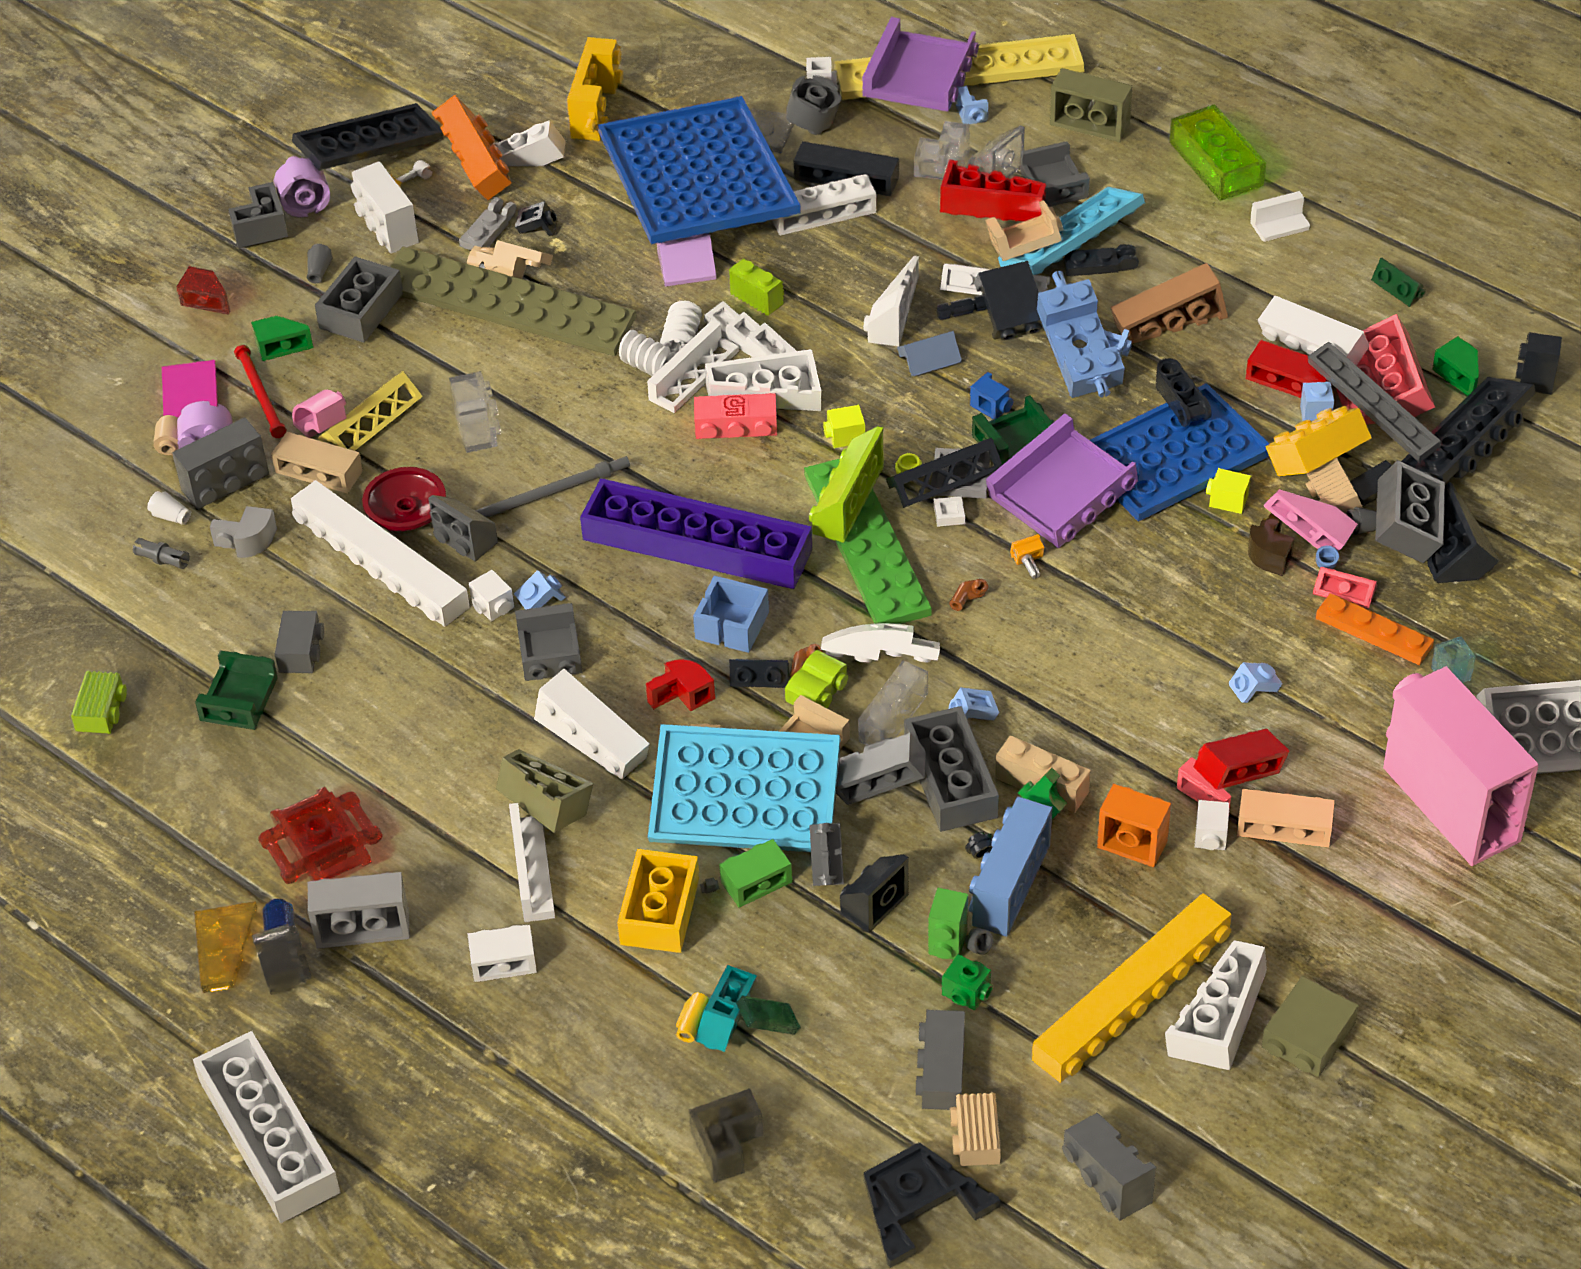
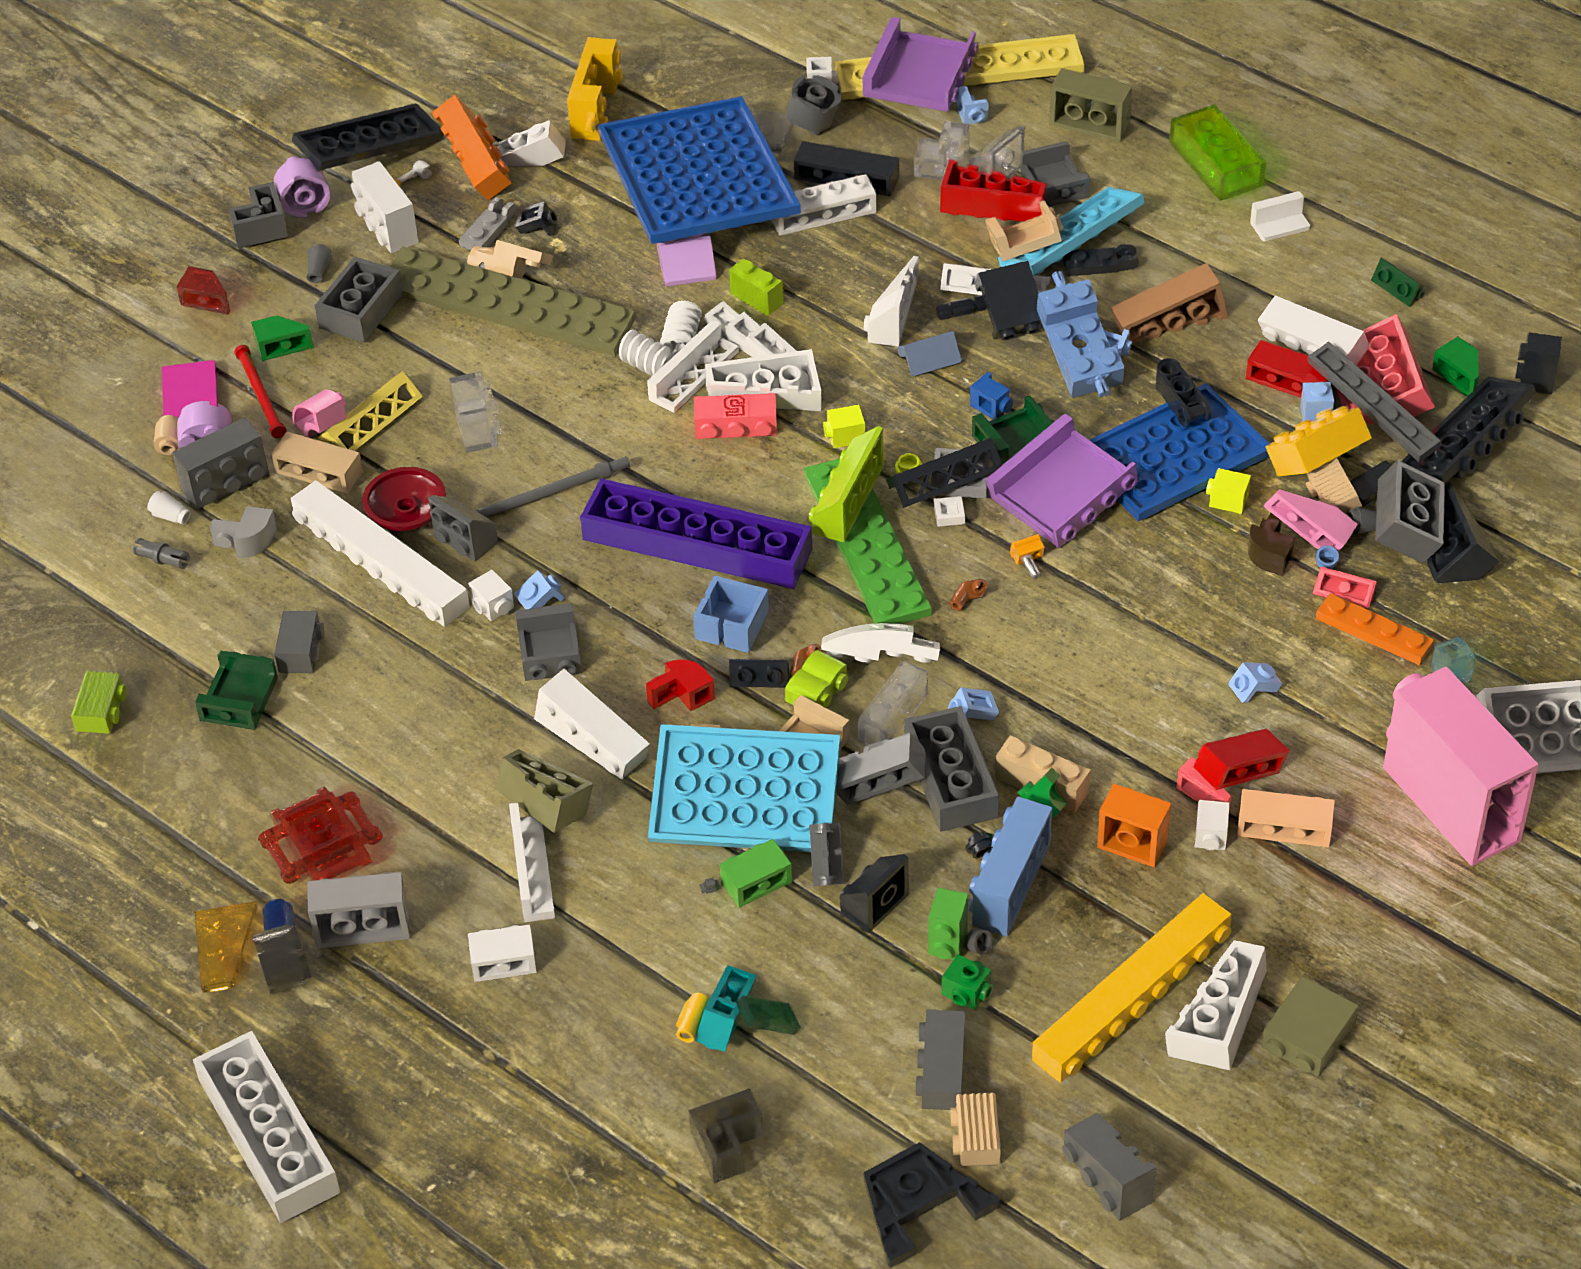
(658, 900): yellow brick -> none

